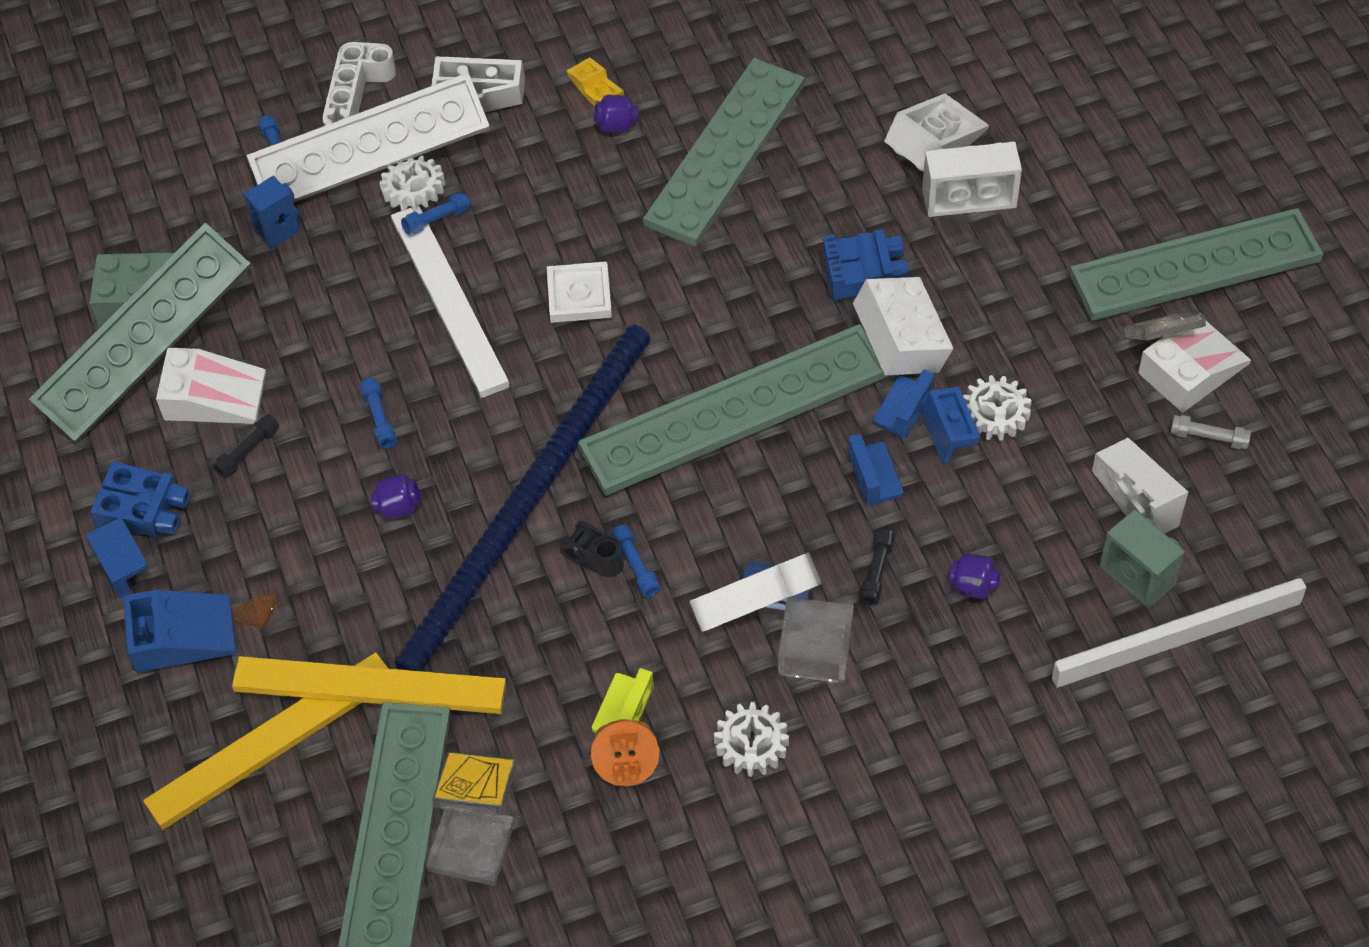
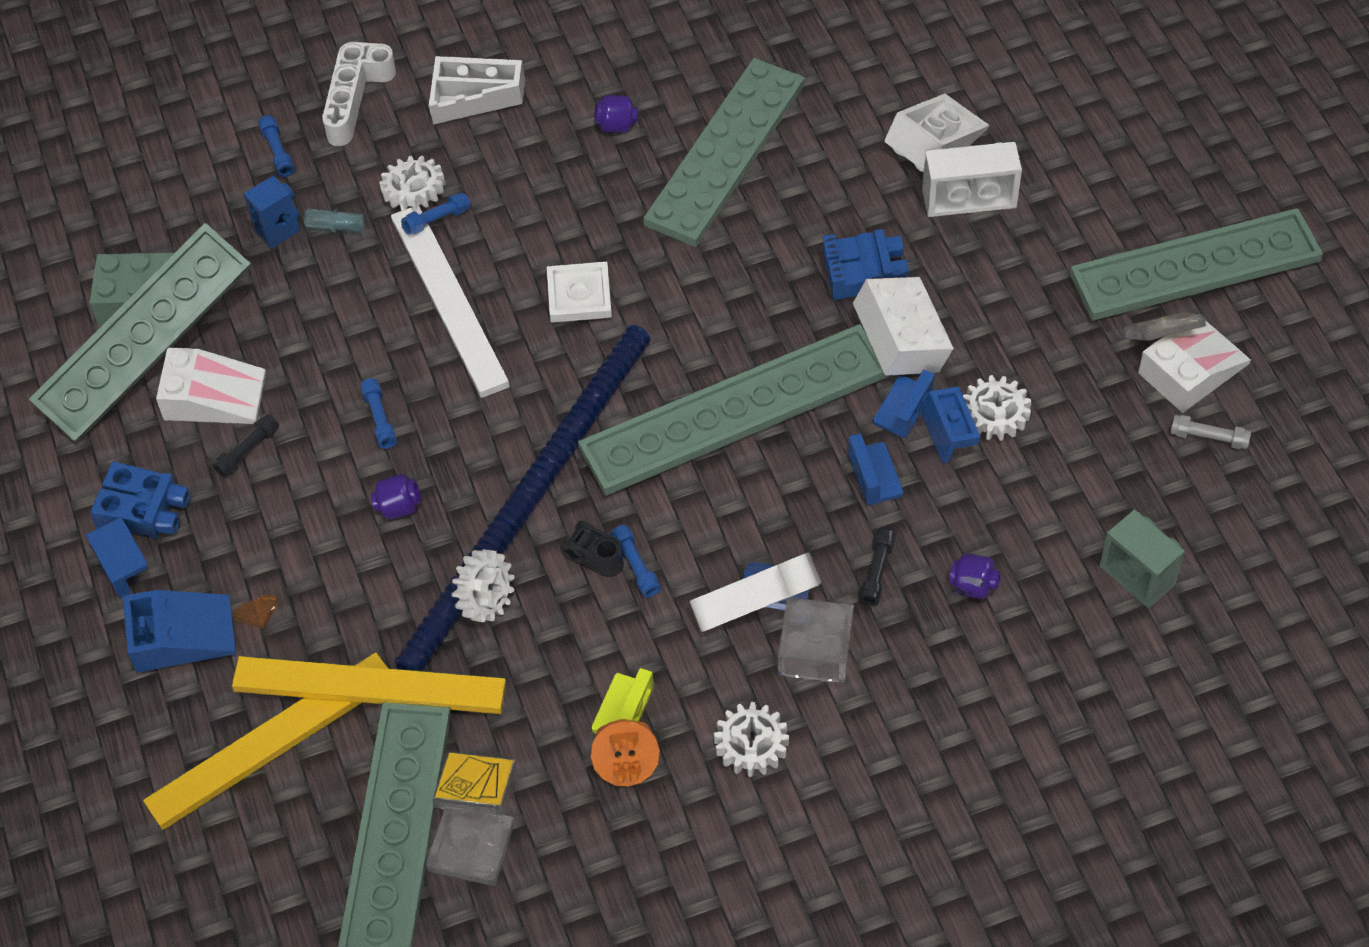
(334, 220): none -> clear light blue axle
(373, 139): white plate -> none
(483, 585): none -> white gear
(592, 81): yellow slope -> none
(1140, 484): white wedge -> none
(1178, 632): white tile -> none

